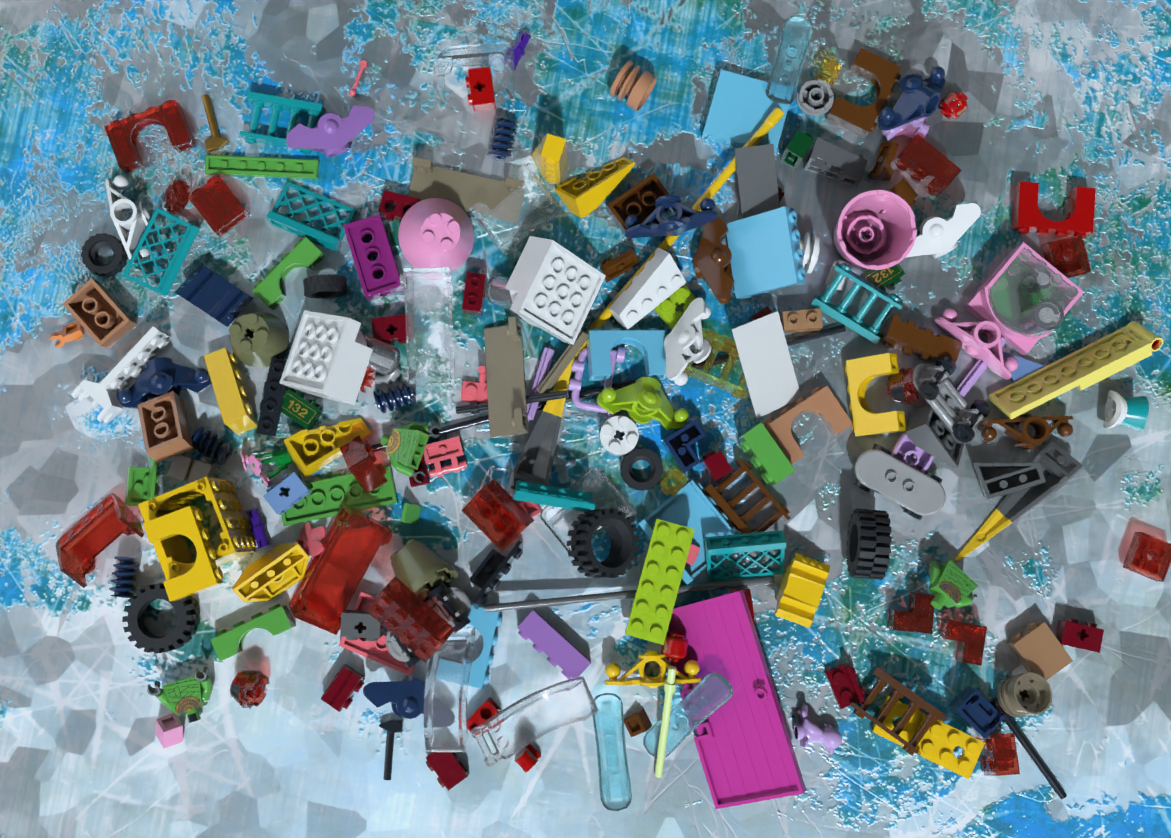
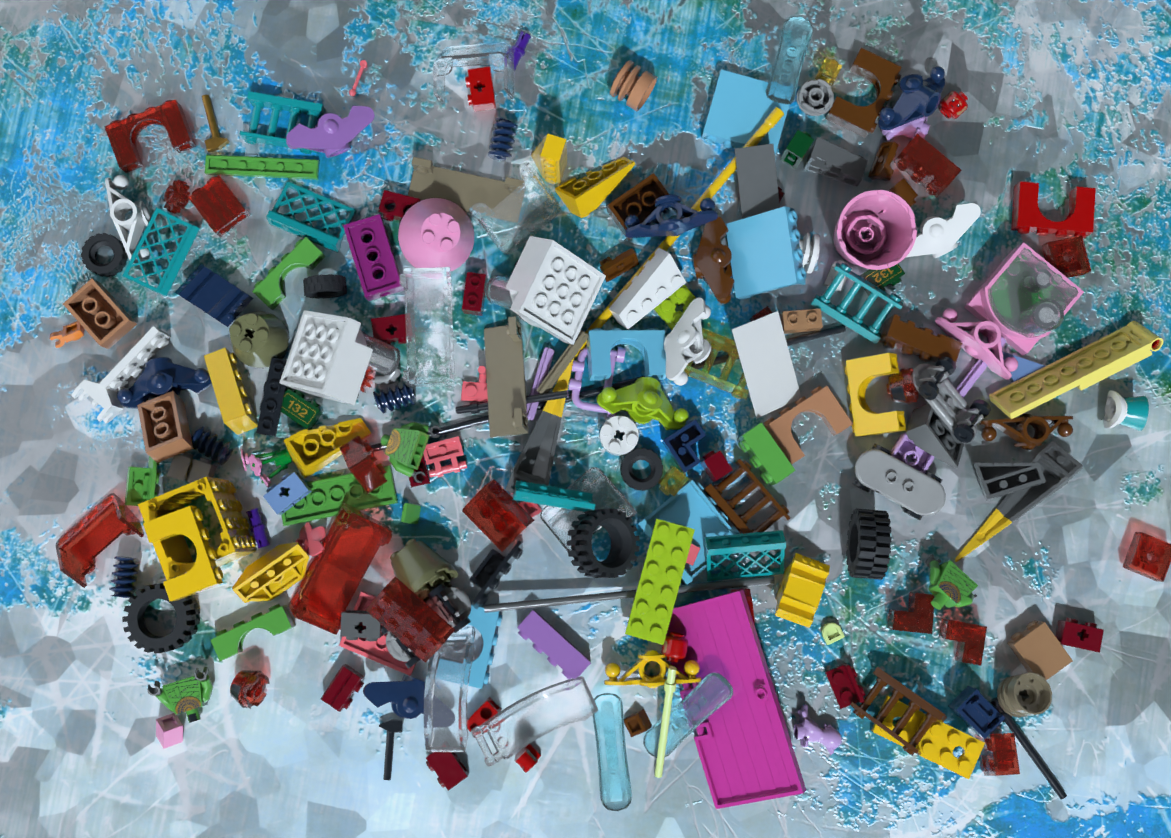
(831, 633): none -> yellowish green tile

